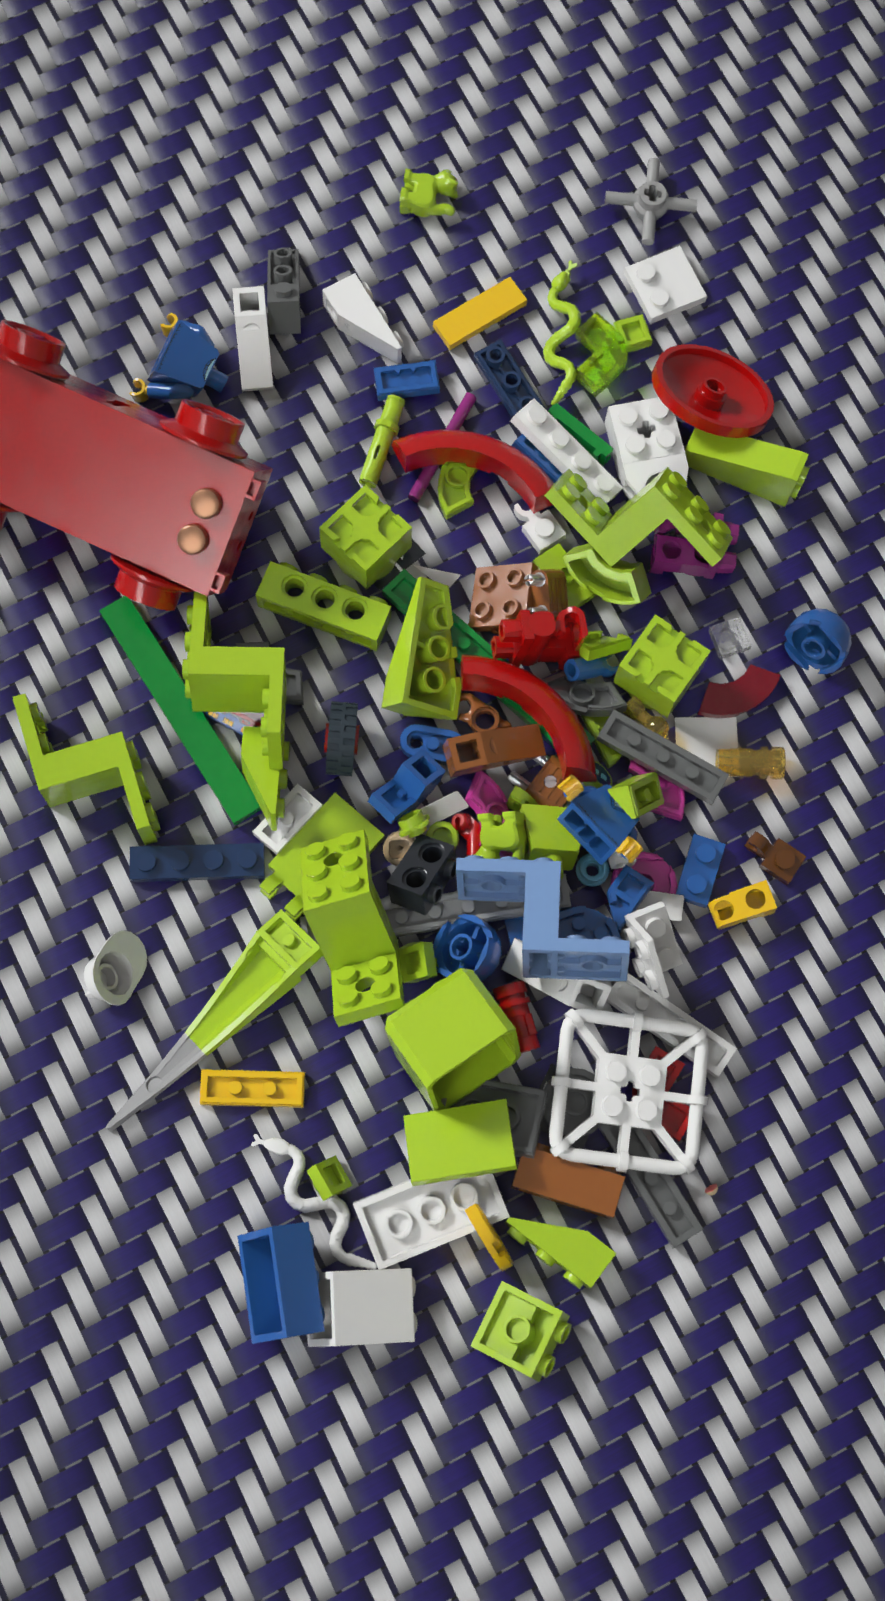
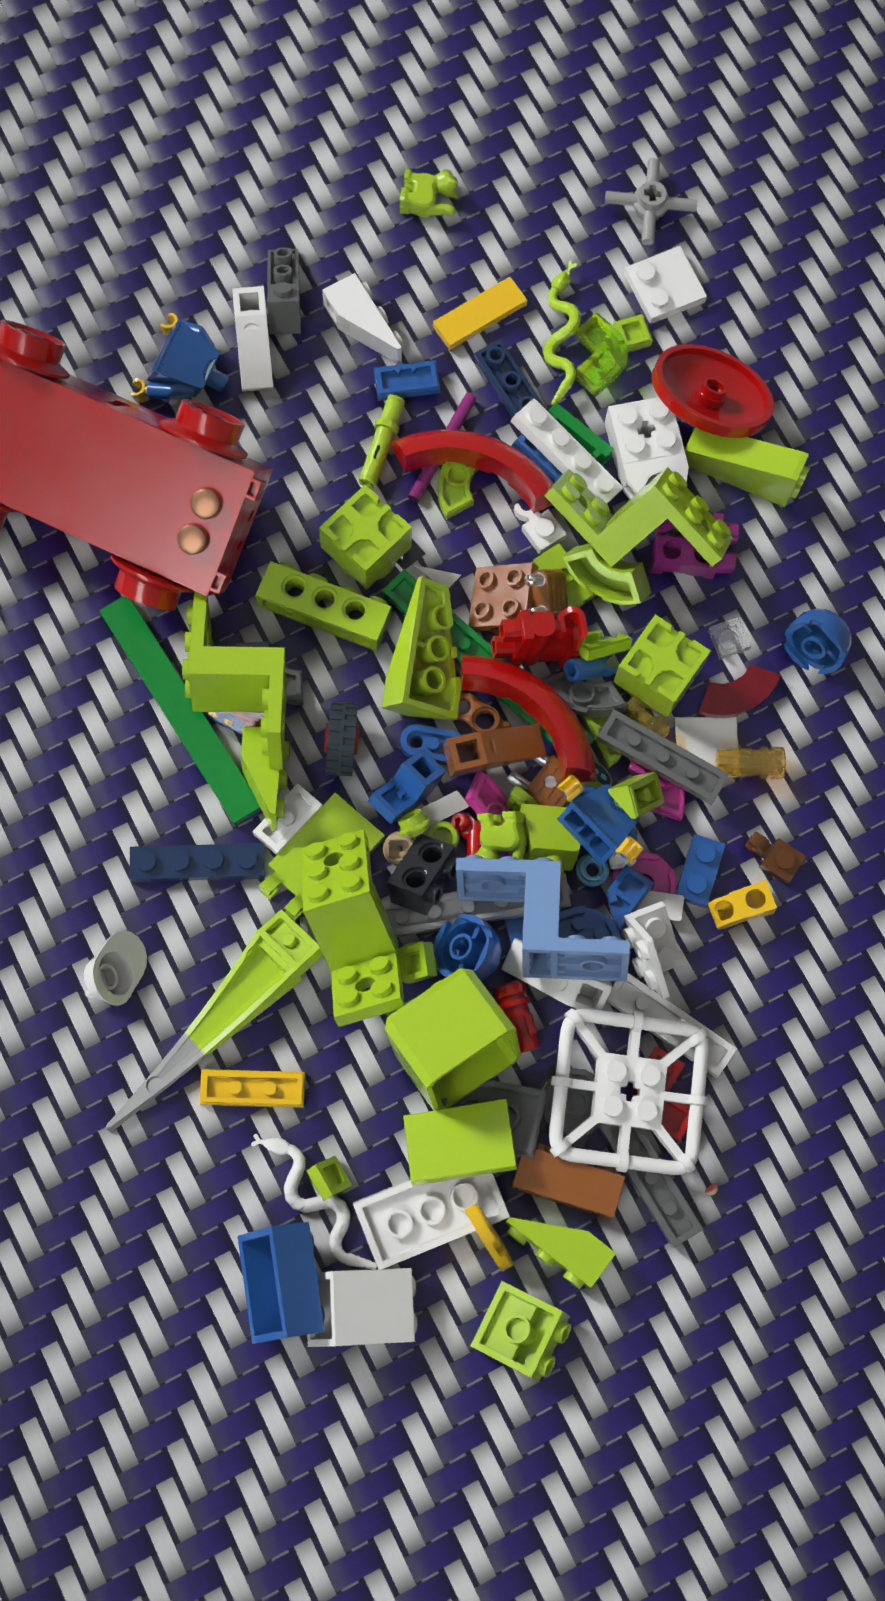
(86, 768): lime bracket -> none

